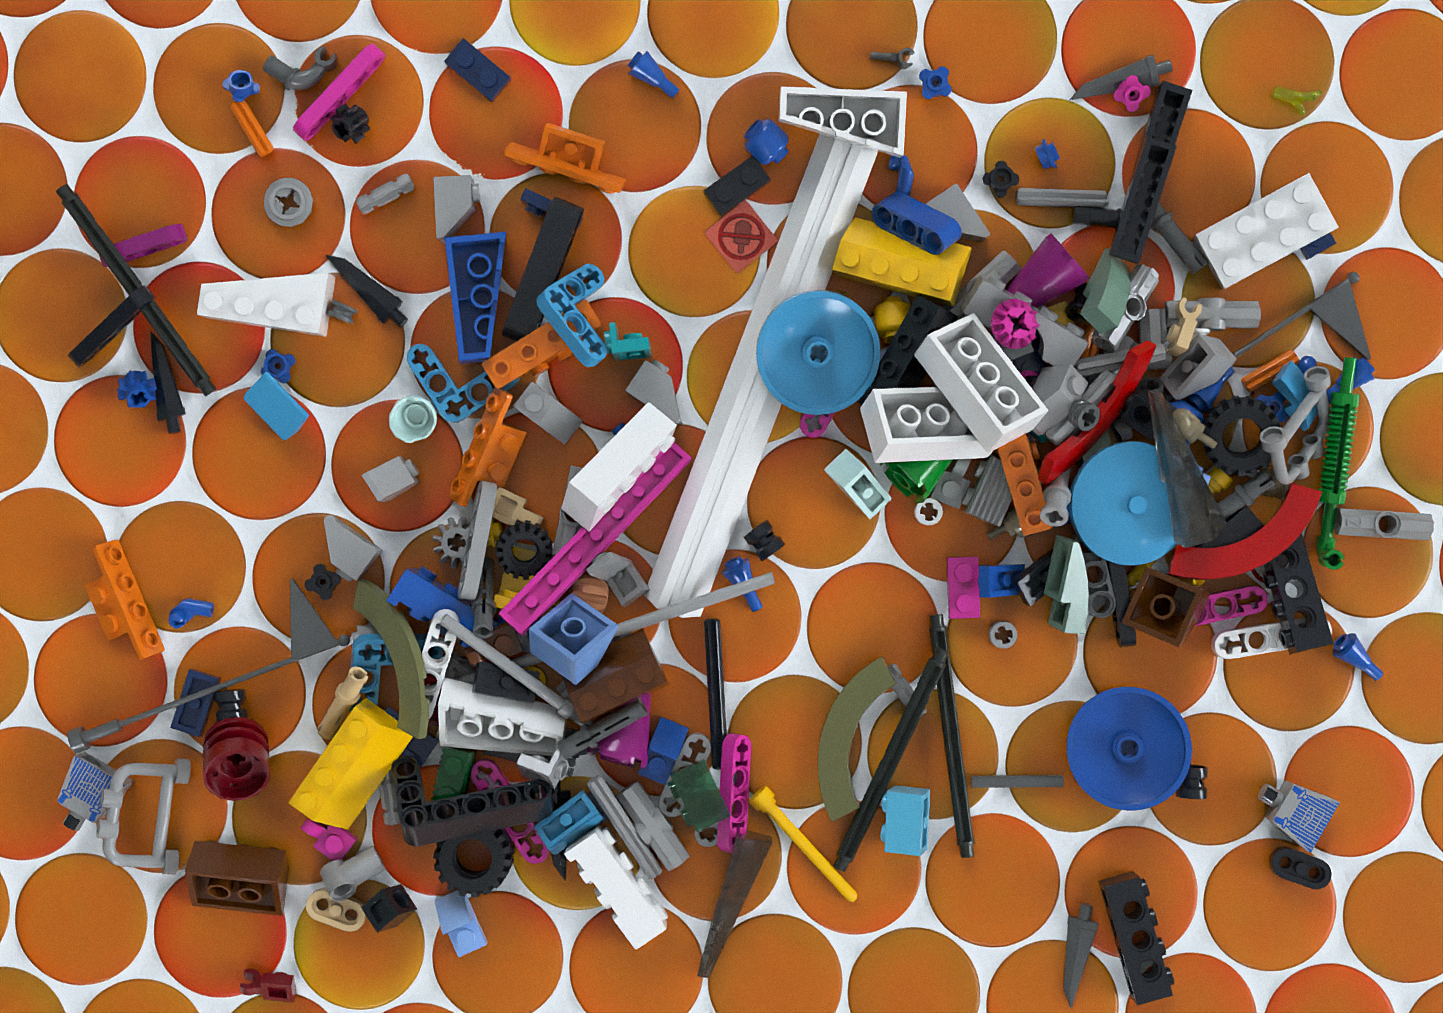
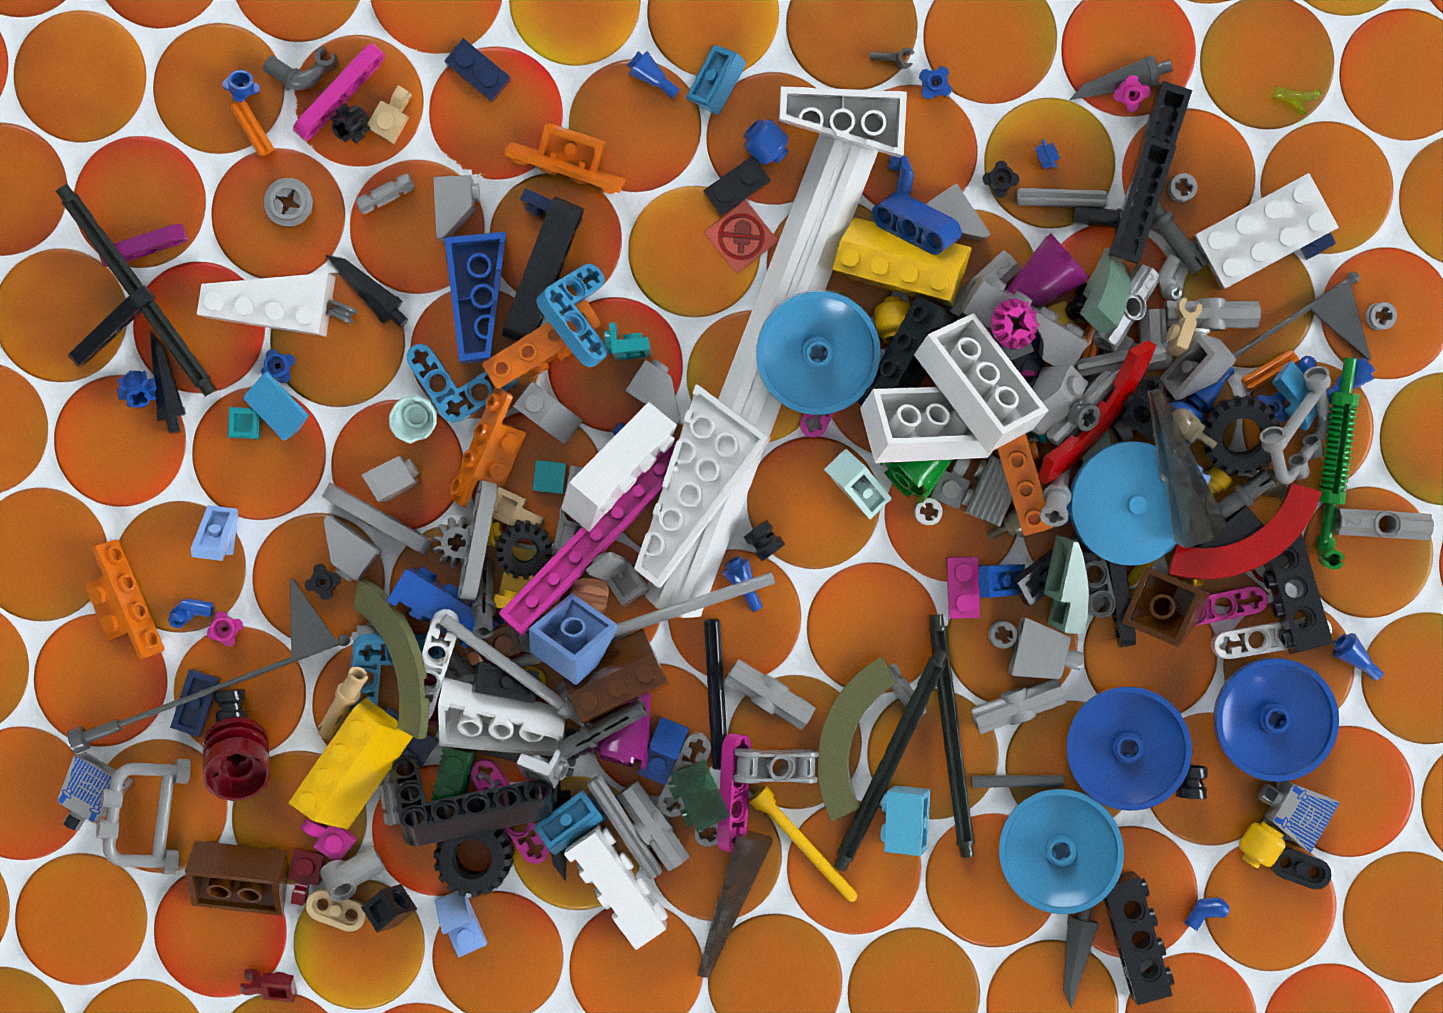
(216, 533): none -> light blue slope
(216, 632): none -> dark pink plate
(244, 423): none -> teal tile
(305, 870): none -> dark red plate
(377, 518): none -> light grey beam
(388, 119): none -> tan plate
(549, 476): none -> teal tile
(702, 473): none -> white wing
(716, 79): none -> dark azure slope
(757, 765): none -> light grey piece
(770, 694): none -> light grey piece
(1018, 705): none -> light grey piece
(1042, 652): none -> light grey torso
(1061, 851): none -> dark azure dish
(1167, 282): none -> light grey arm
(1189, 181): none -> light grey bush
(1206, 909): none -> blue arm
(1262, 844): none -> yellow head
(1276, 719): none -> blue dish
(1388, 308): none -> light grey bush

